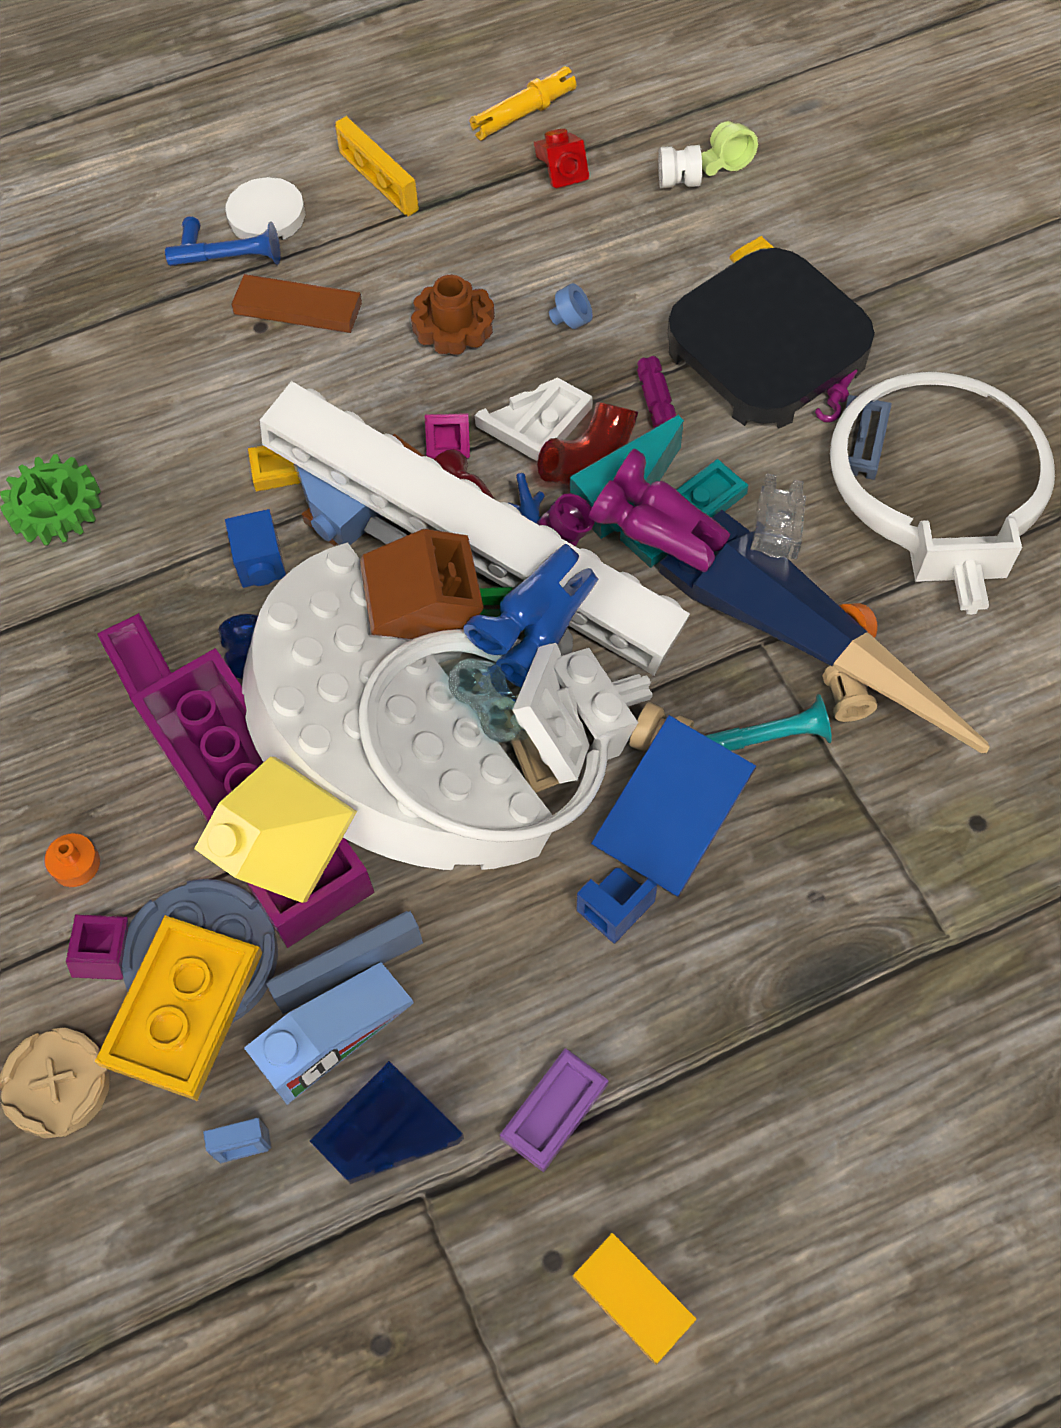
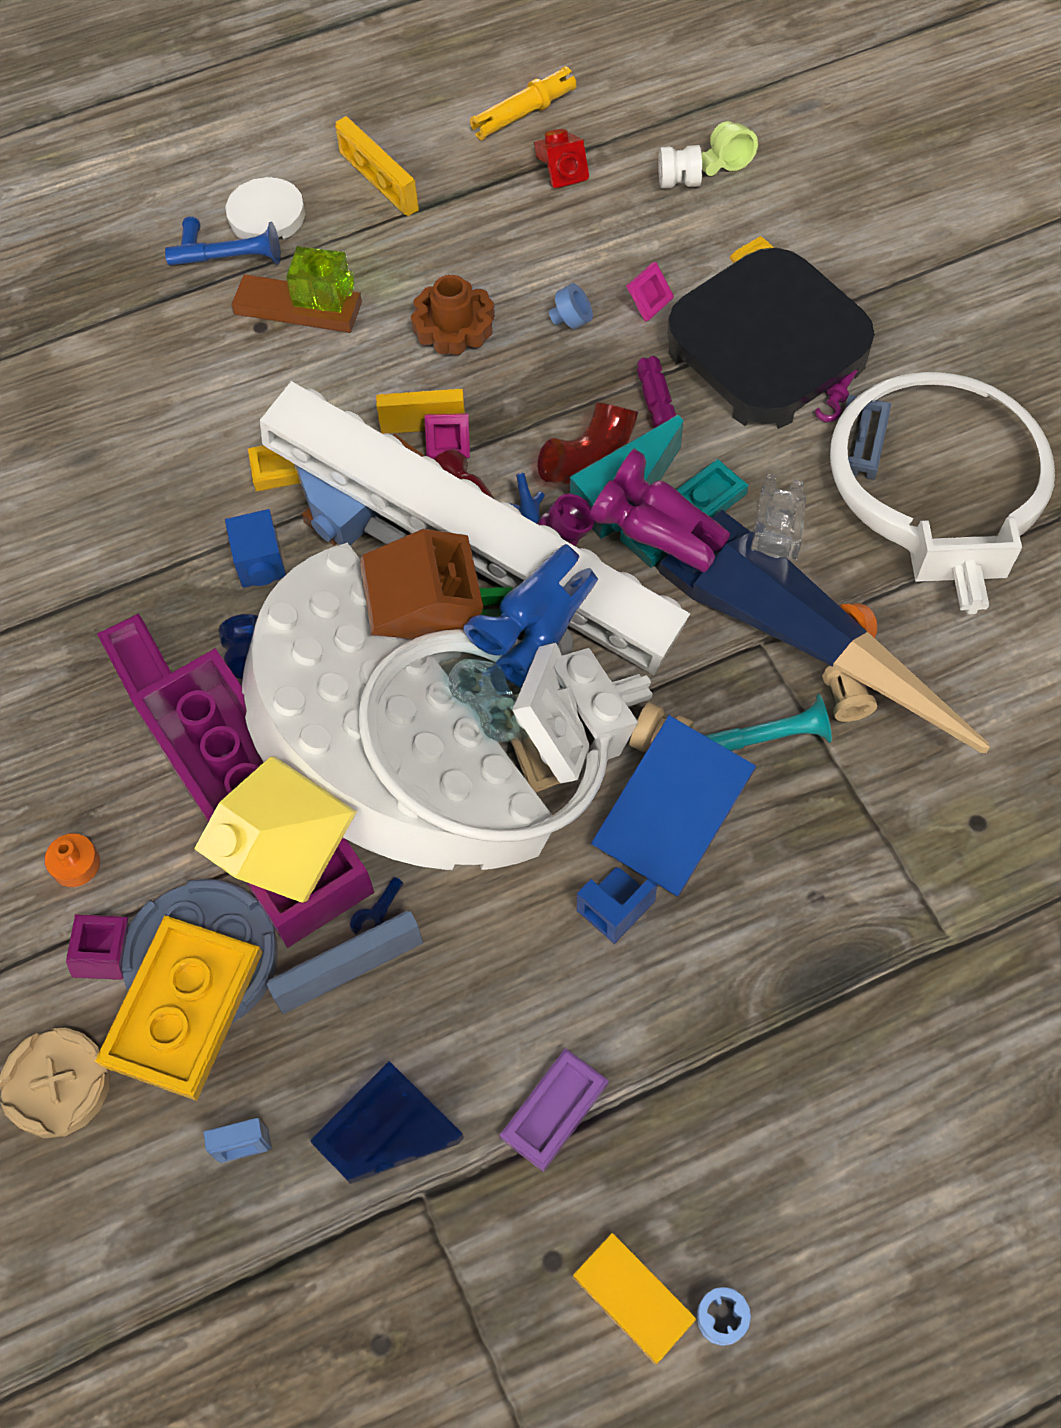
(50, 499): bright green gear -> none
(319, 279): none -> clear neon green brick
(327, 1030): light blue slope -> none
(379, 909): none -> clear blue hand
(407, 410): none -> yellow tile
(537, 416): white wing -> none
(650, 291): none -> dark pink slope
(739, 1311): none -> light blue bush

